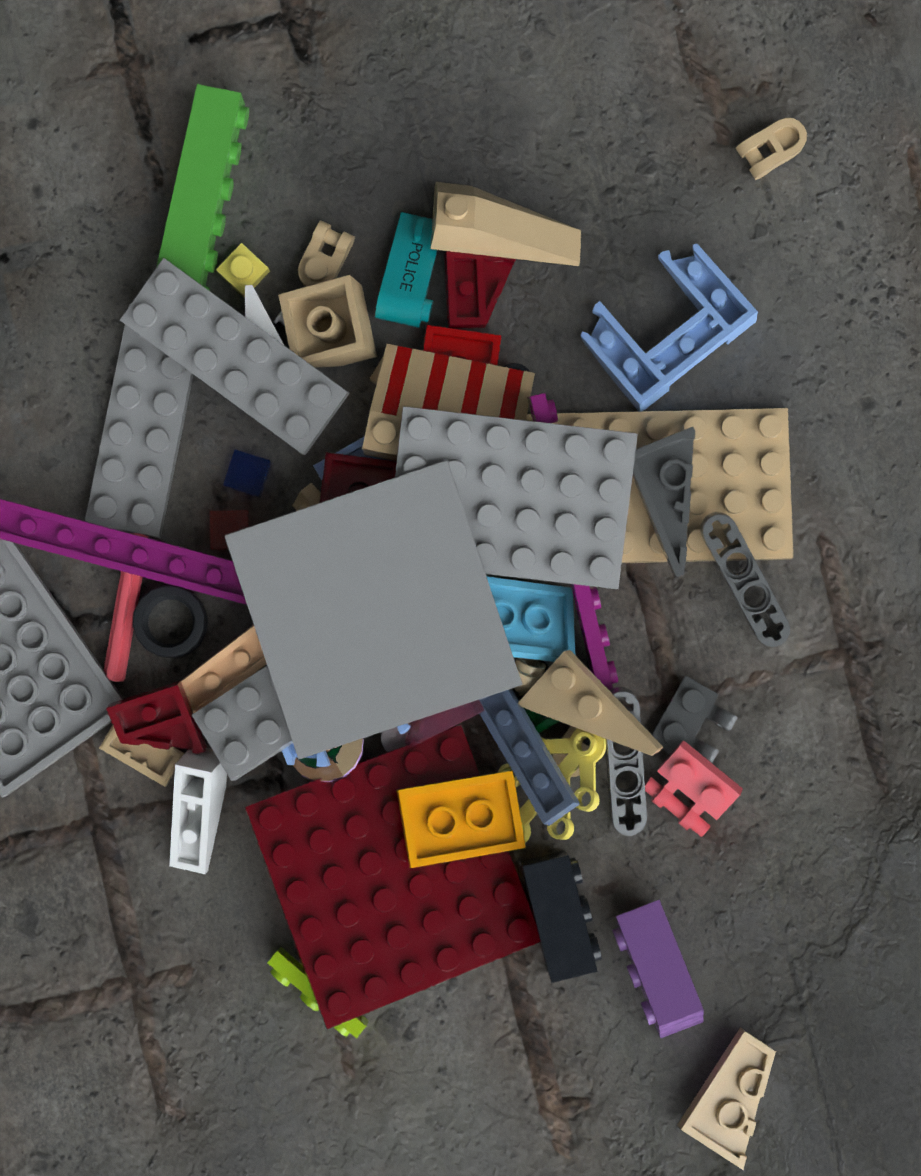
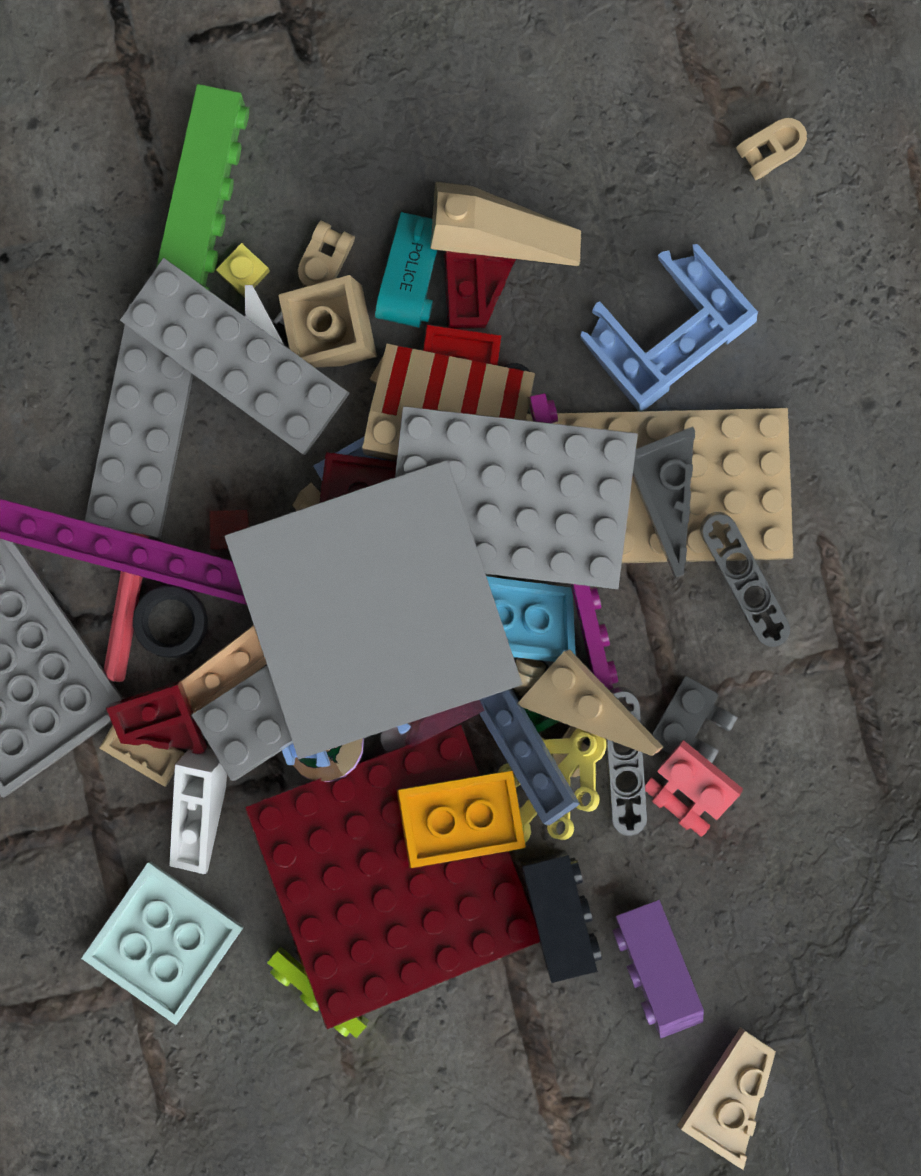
(162, 942): none -> light aqua plate
(247, 473): clear blue plate -> none

